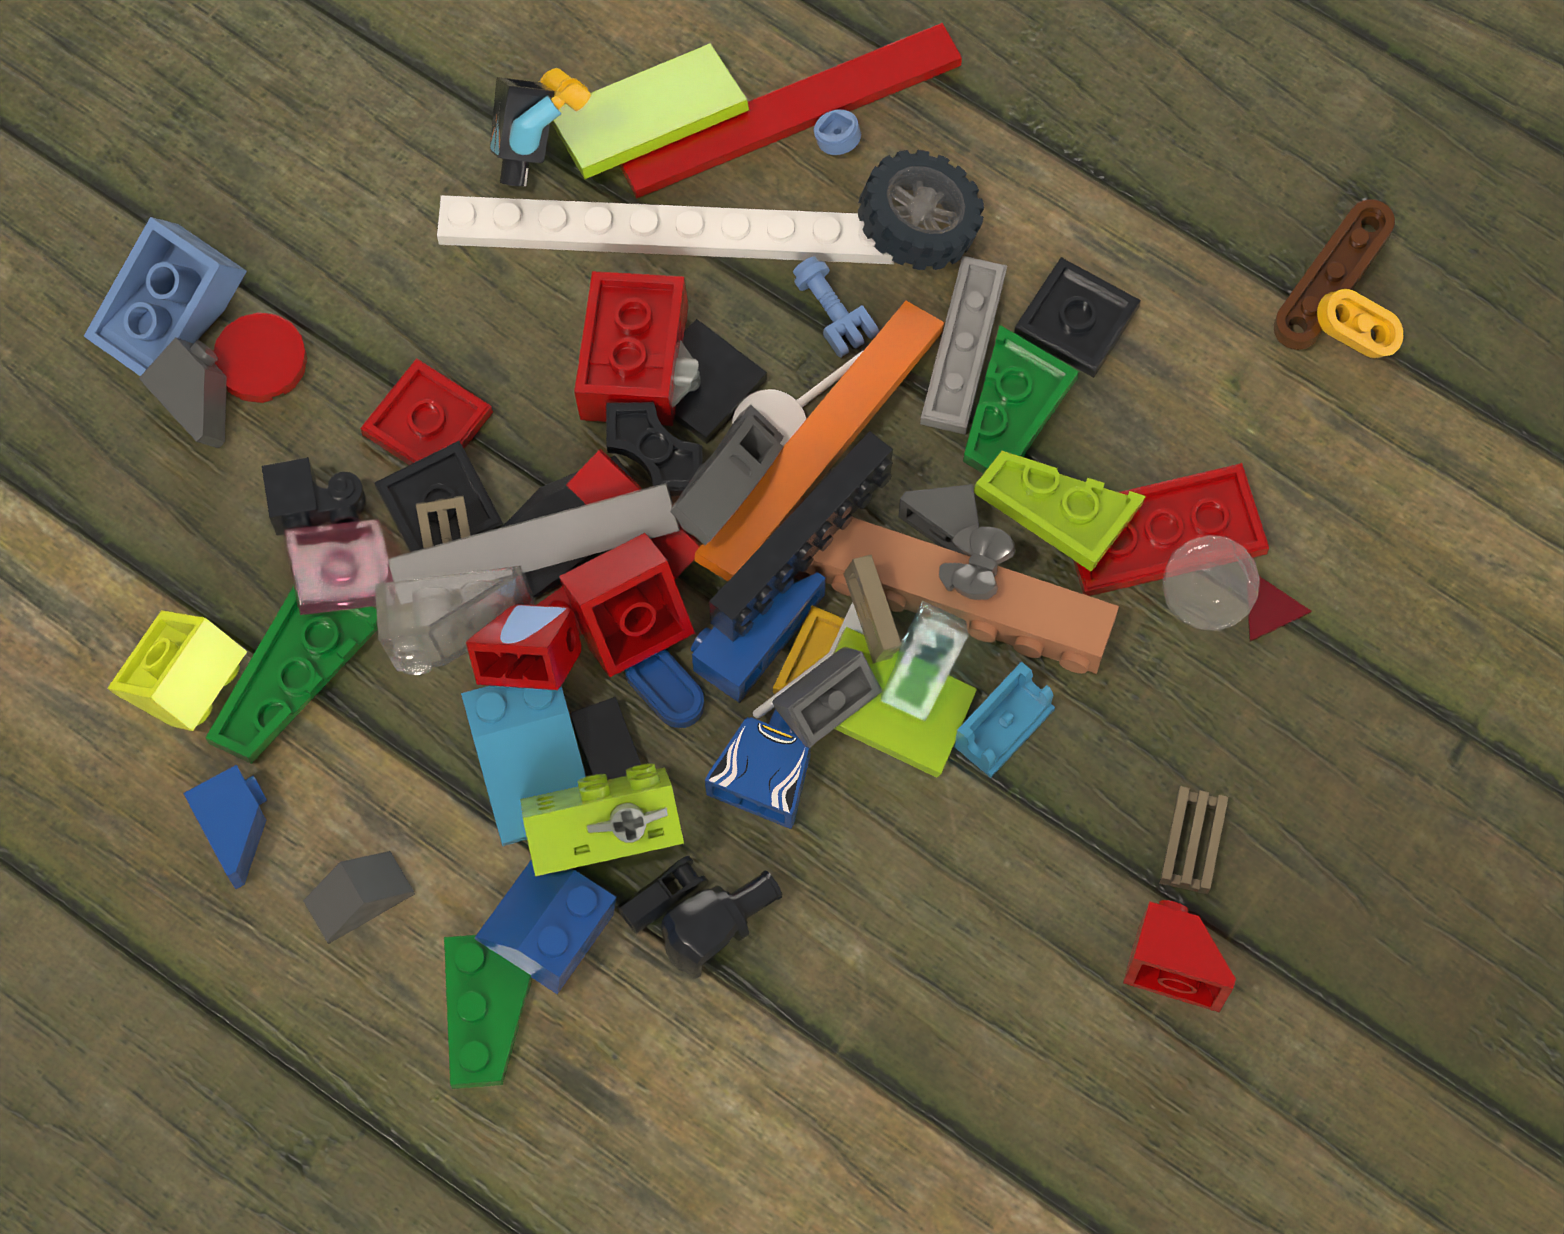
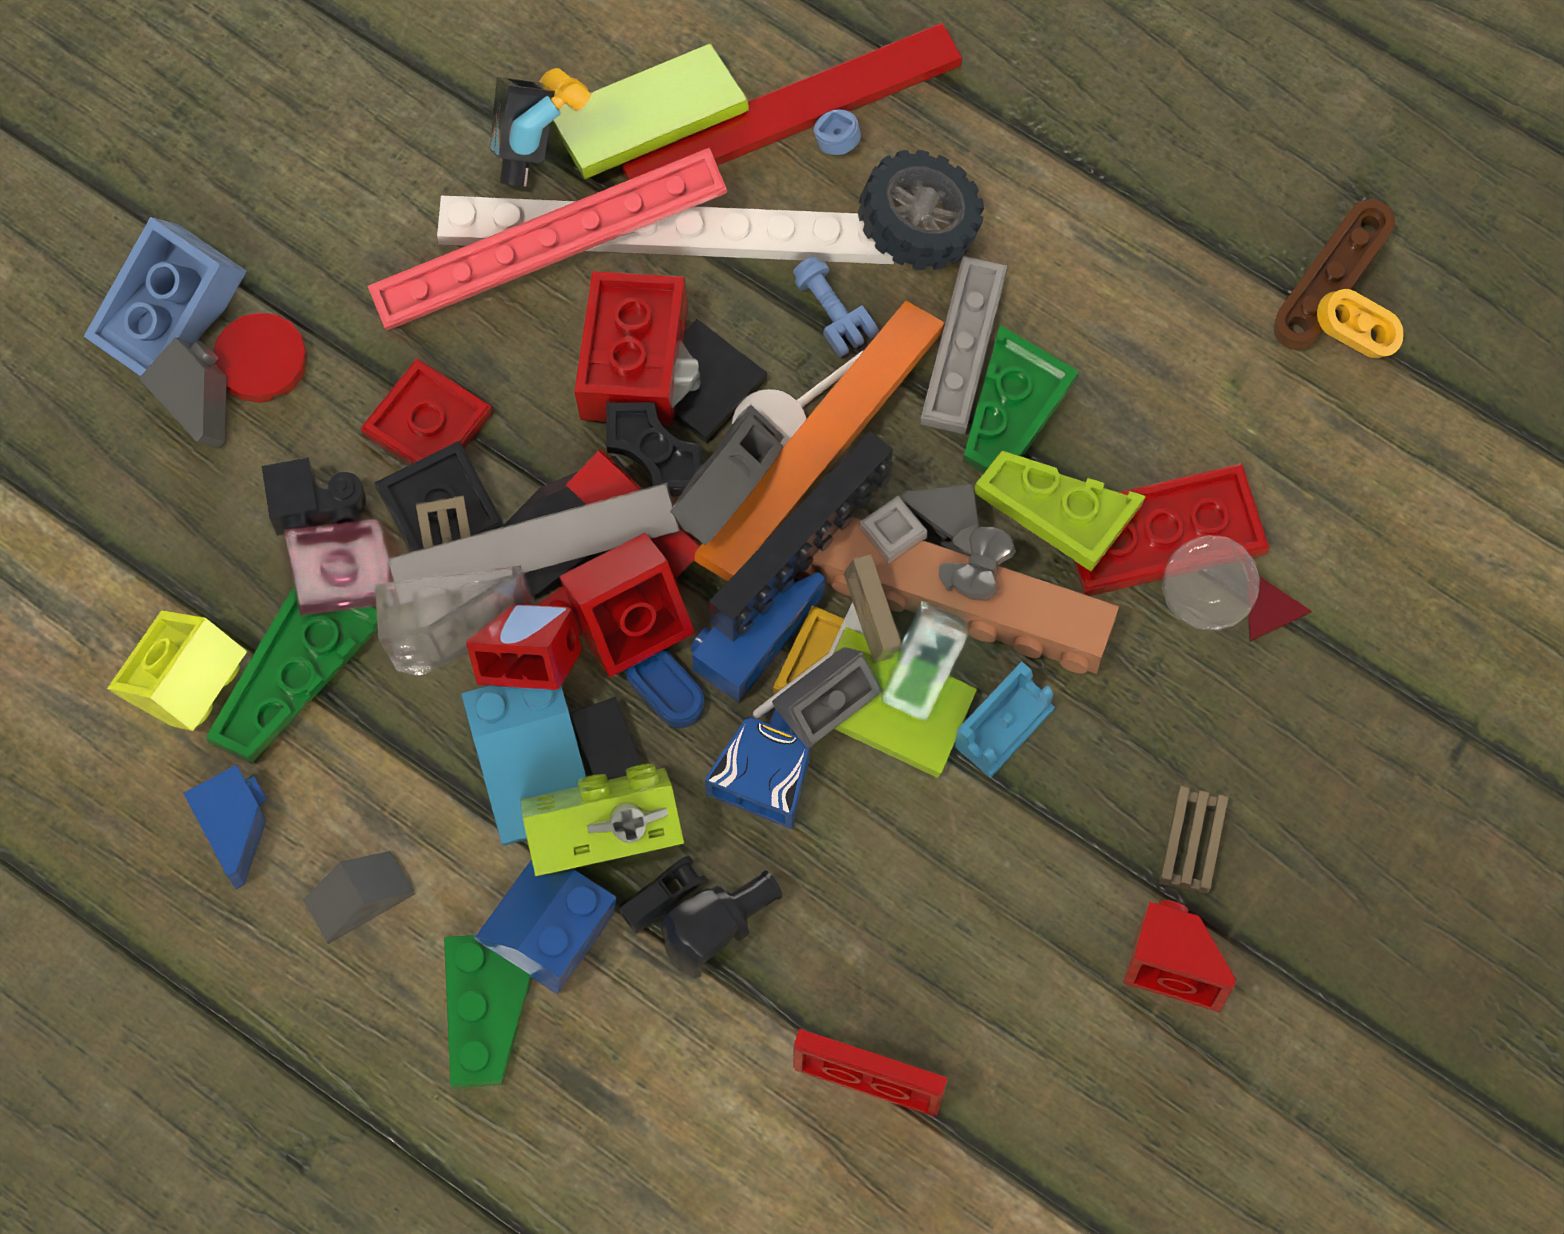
(547, 239): none -> coral tile
(868, 1073): none -> red tile
(893, 529): none -> light grey tile
(1077, 317): black tile -> none

